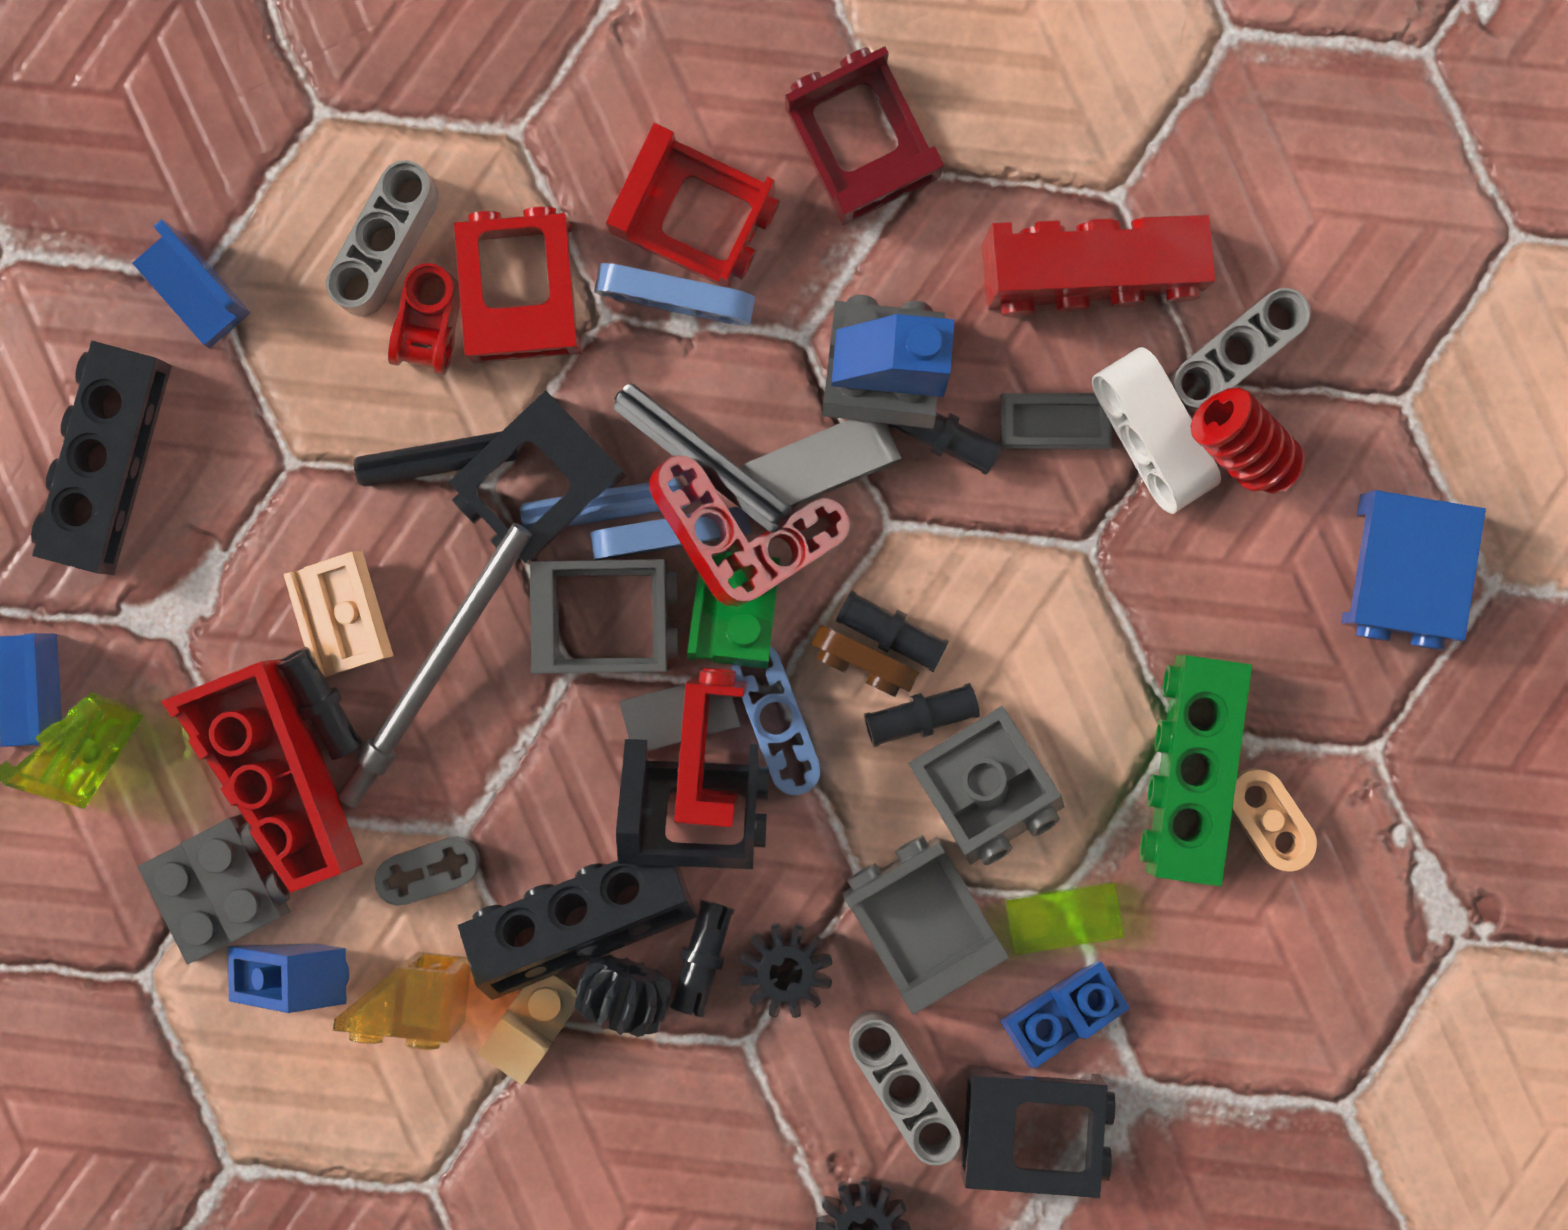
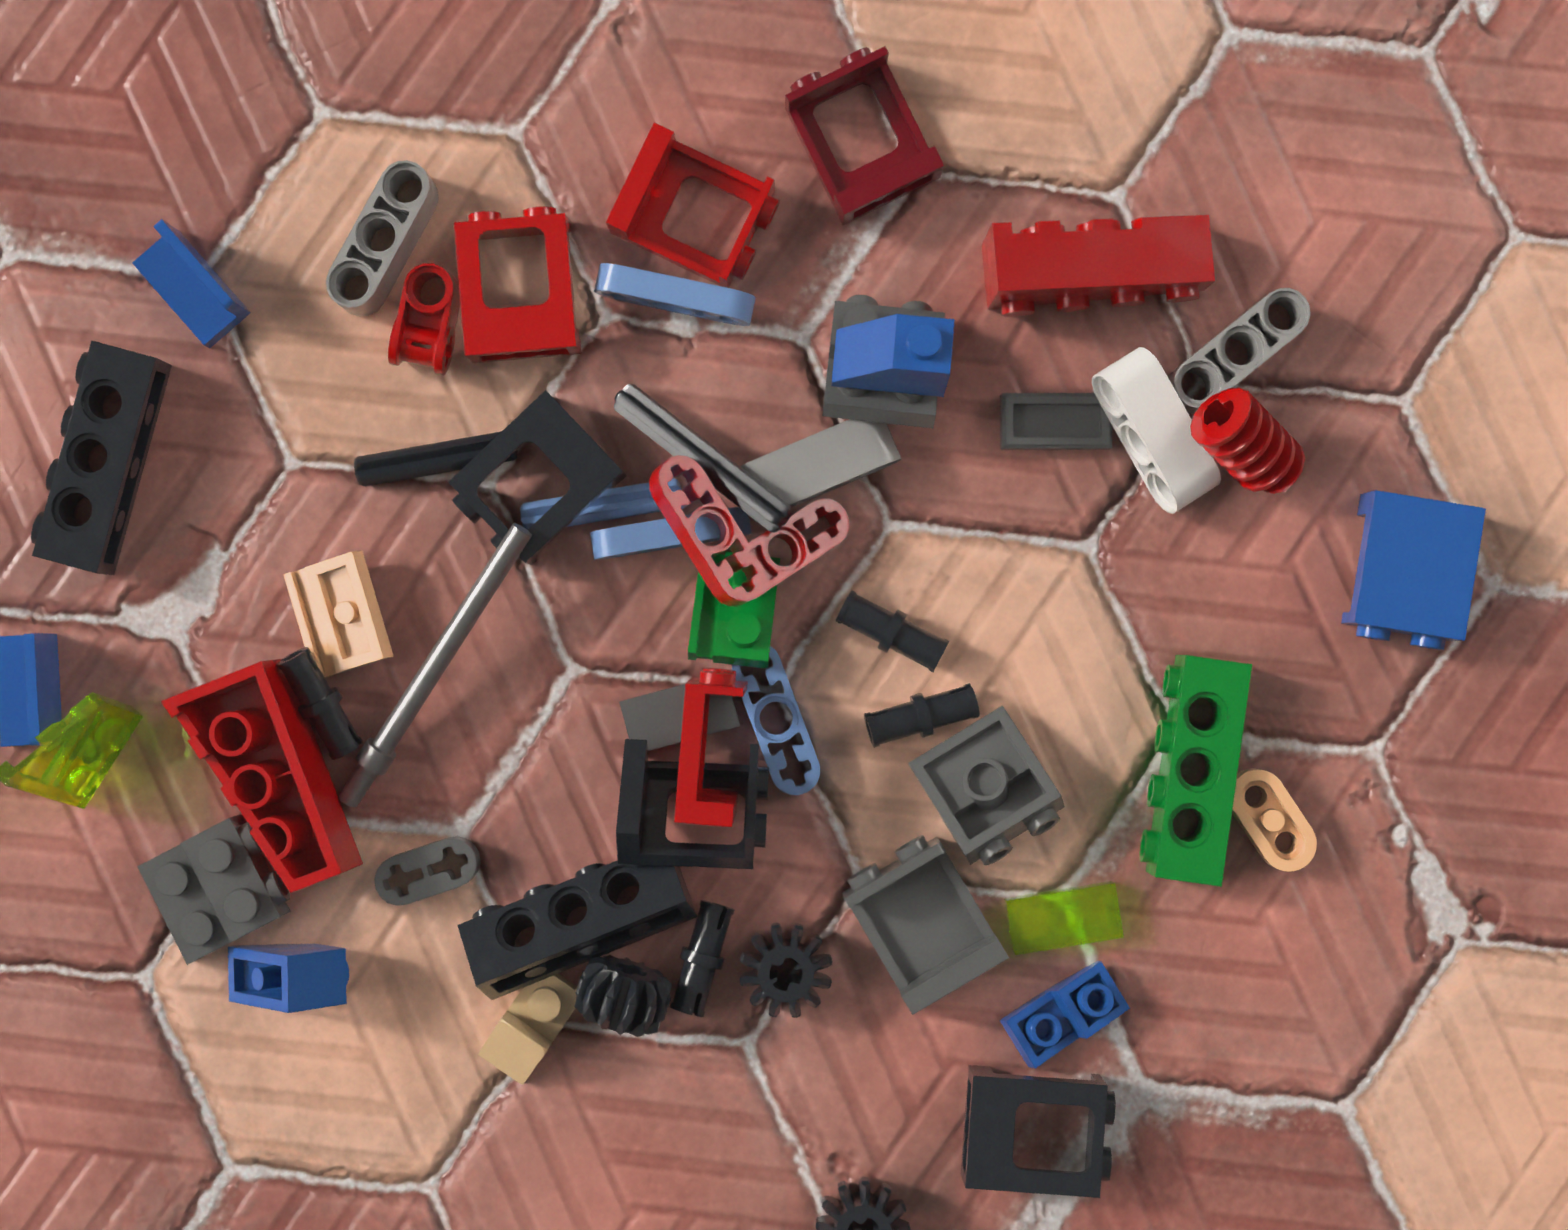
(415, 1002): clear yellow slope -> none
(545, 615): dark grey window -> none
(884, 671): reddish brown plate -> none
(915, 1111): light grey beam -> none
(956, 441): black pin -> none

